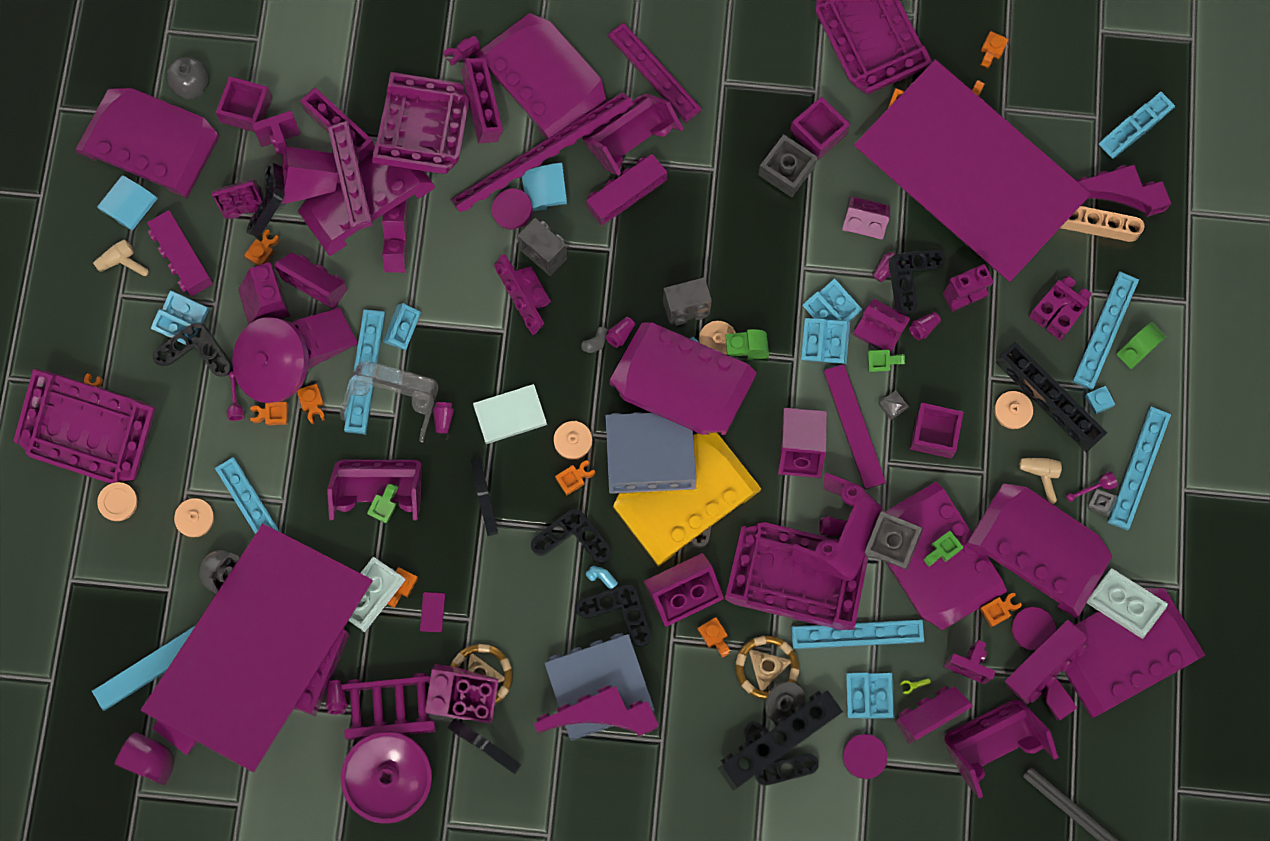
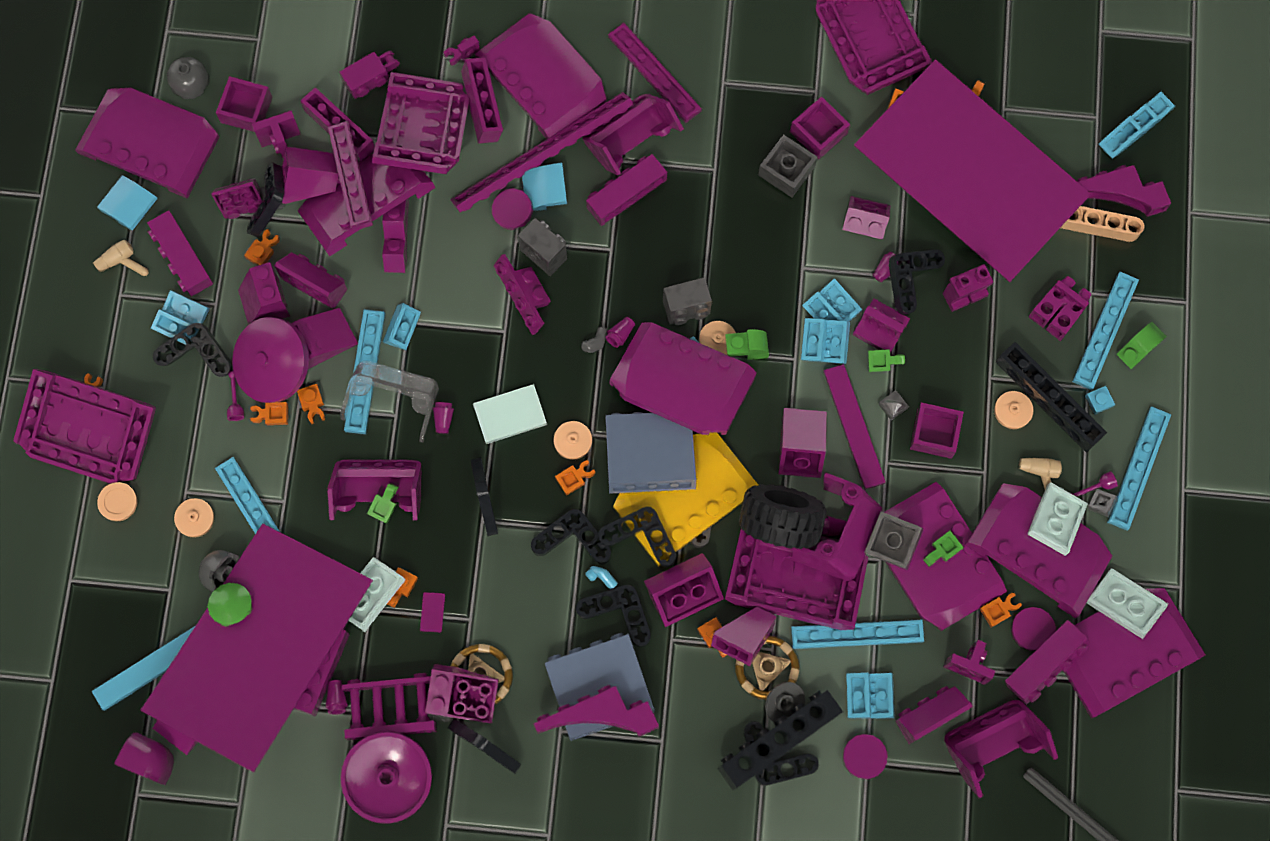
(229, 604): none -> bright green dish
(368, 73): none -> magenta brick
(648, 528): none -> black beam
(745, 635): none -> magenta slope
(782, 516): none -> black tyre
(913, 685): lime hand -> none
(923, 327): magenta cone -> none
(993, 47): orange plate -> none
(1057, 518): none -> light aqua tile
(1058, 700): magenta slope -> none

